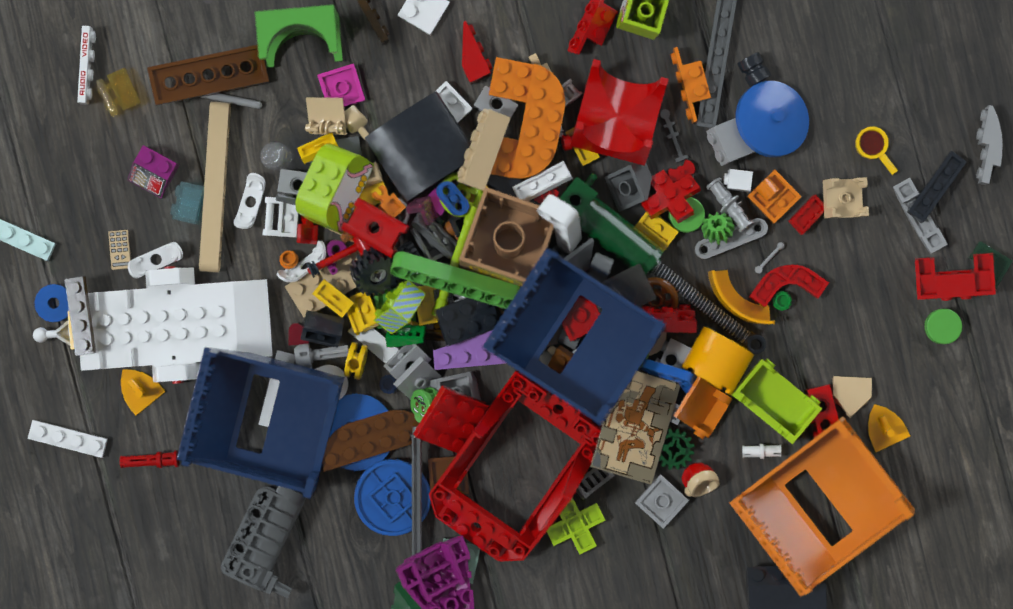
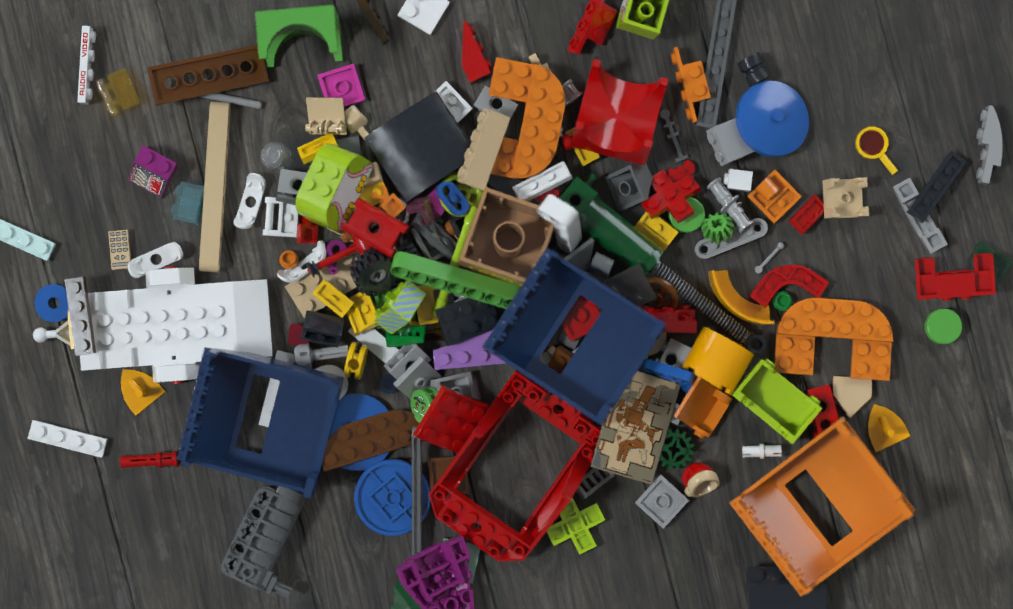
(834, 319): none -> orange plate

